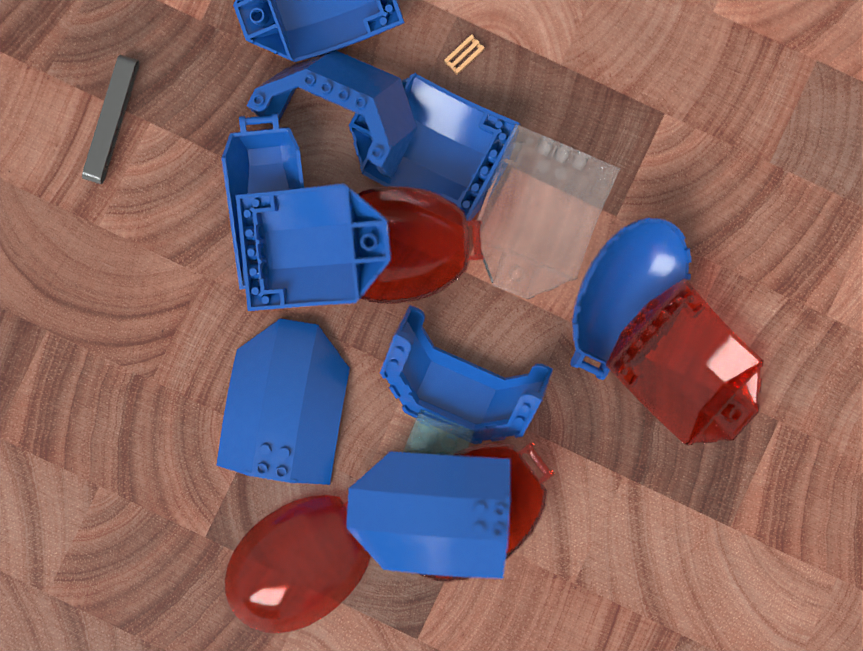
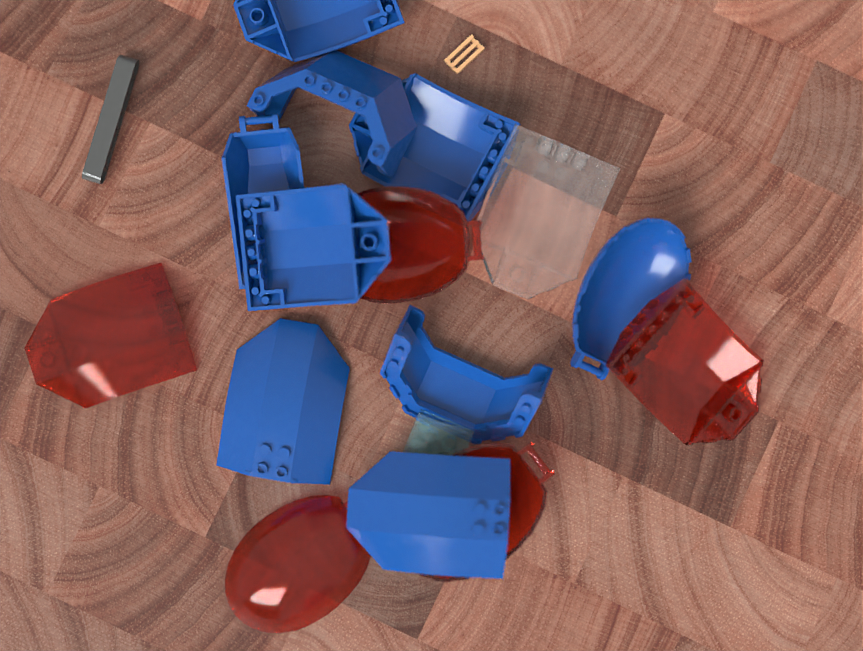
(110, 339): none -> clear red windscreen

